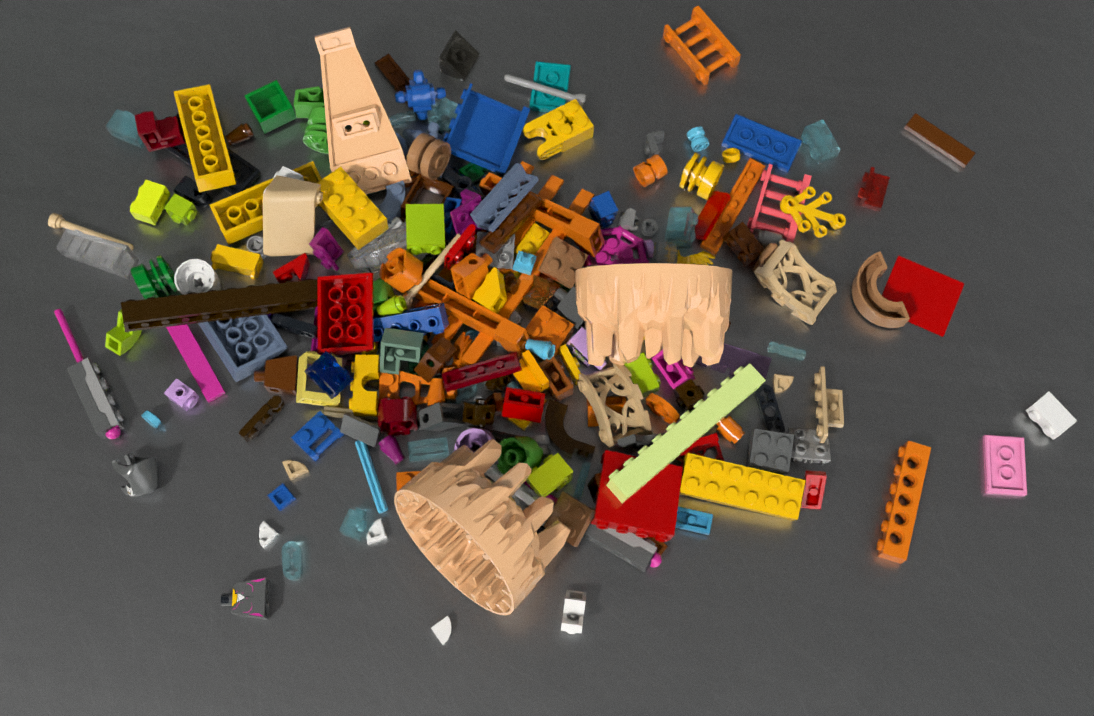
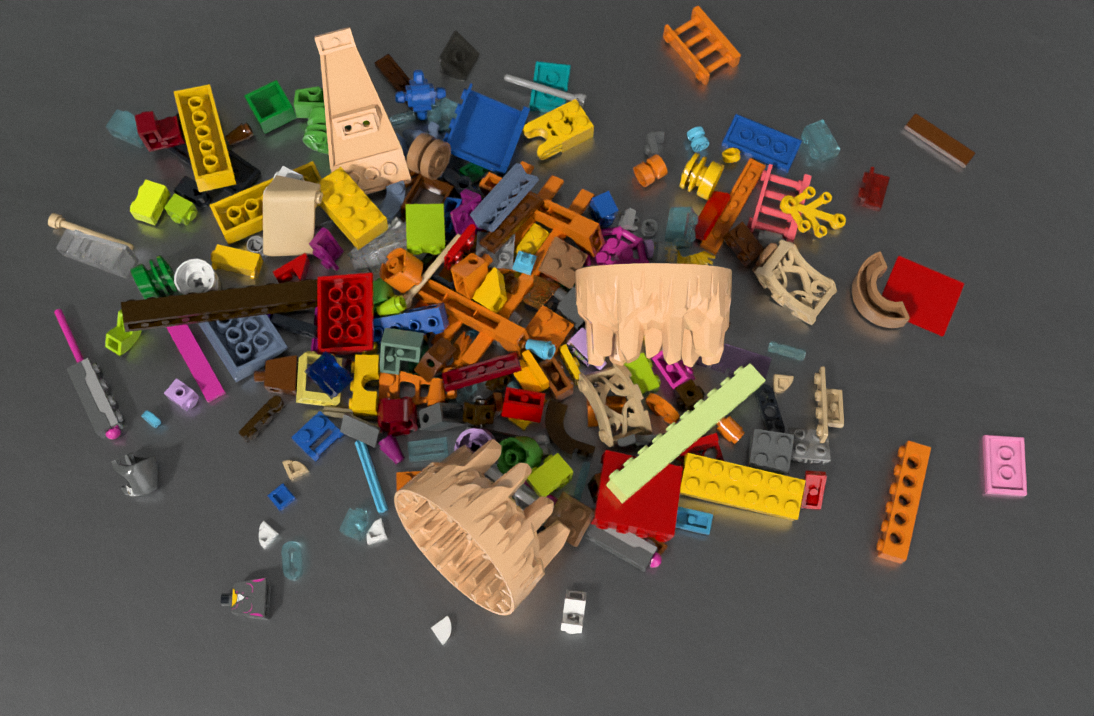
(1050, 415): white brick -> none

